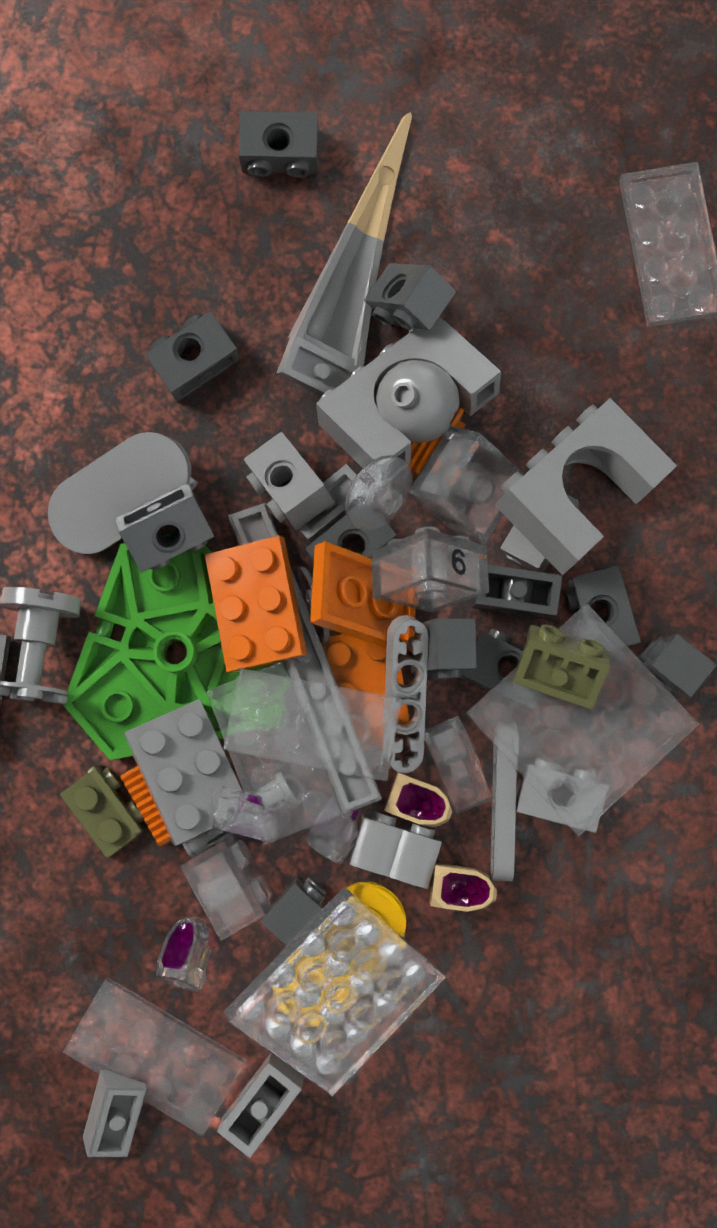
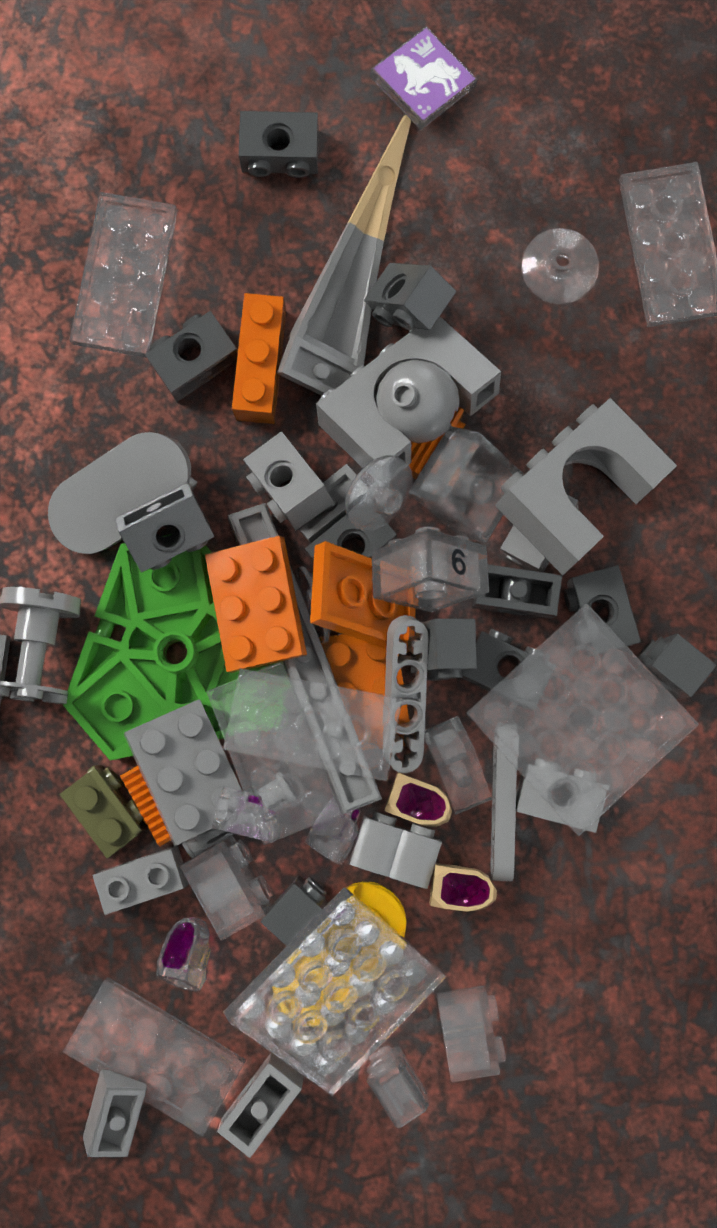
(123, 274): none -> clear plate
(140, 880): none -> light grey brick
(259, 358): none -> orange brick
(396, 1085): none -> clear brick
(423, 77): none -> tile
(469, 1034): none -> clear brick
(556, 282): none -> clear dish
(562, 666): olive bracket -> none

